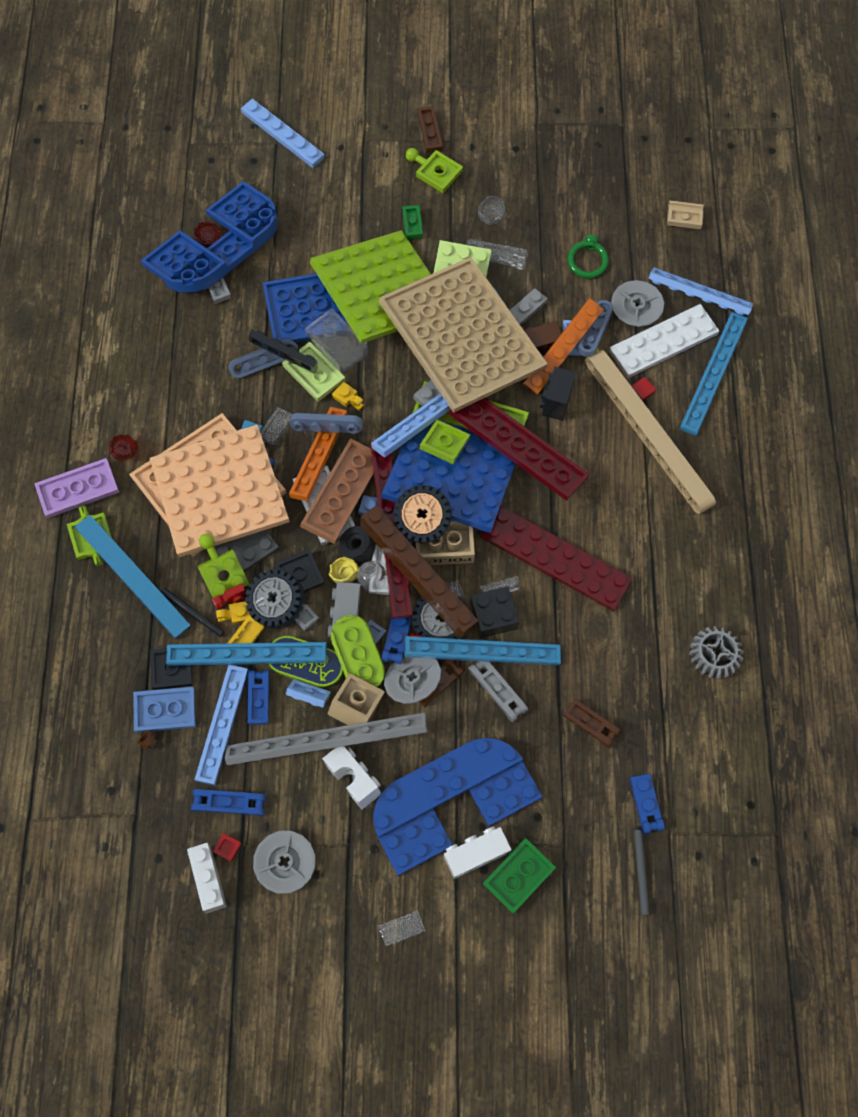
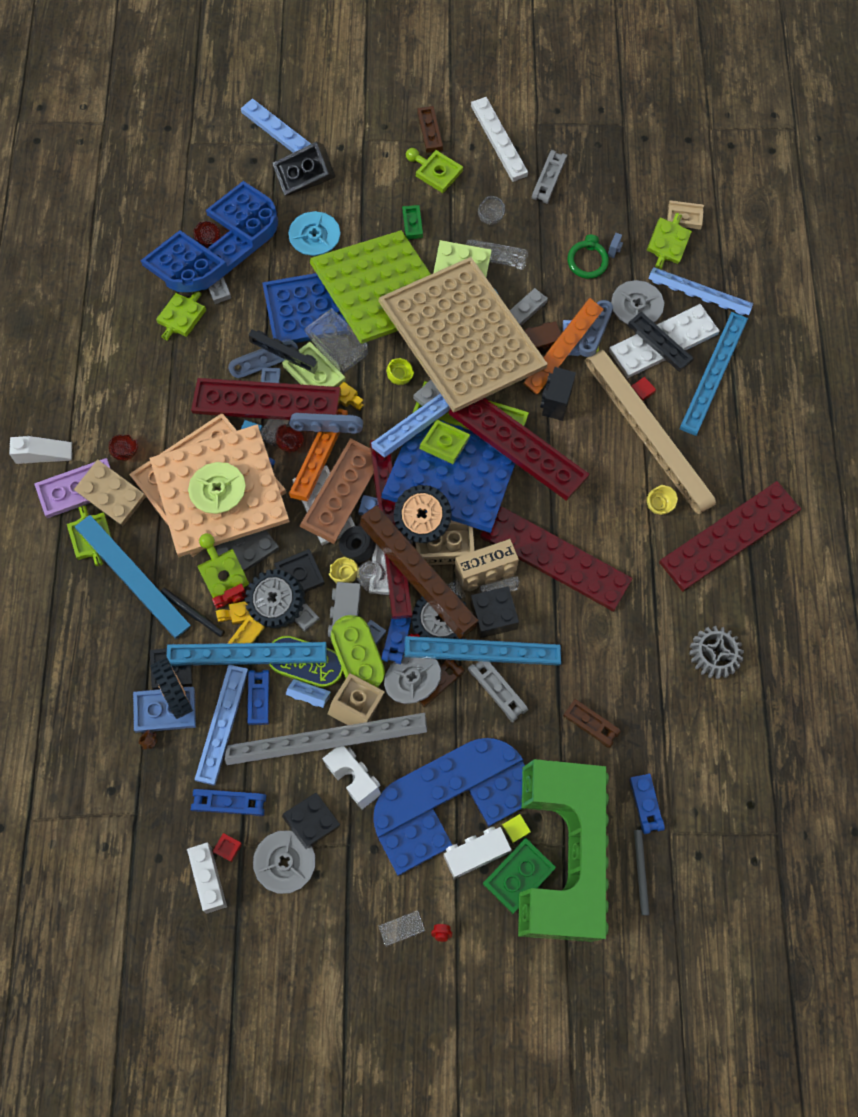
(36, 449): none -> white slope
(110, 492): none -> tan brick
(171, 688): none -> black wheel
(181, 315): none -> lime plate
(217, 476): none -> yellowish green piece
(263, 399): none -> dark red plate
(271, 375): none -> sand blue plate
(288, 438): none -> clear red hair
(304, 168): none -> black slope
(311, 820): none -> black plate
(313, 223): none -> medium azure piece
(399, 371): none -> neon yellow hair
(441, 932): none -> red plate
(486, 565): none -> tan brick
(499, 139): none -> white plate
(516, 828): none -> neon yellow tile
(549, 176): none -> light grey plate
(581, 799): none -> bright green arch
(616, 245): none -> sand blue plate
(660, 341): none -> black plate
(662, 500): none -> light yellow hair
(668, 240): none -> lime plate
(729, 536): none -> dark red plate

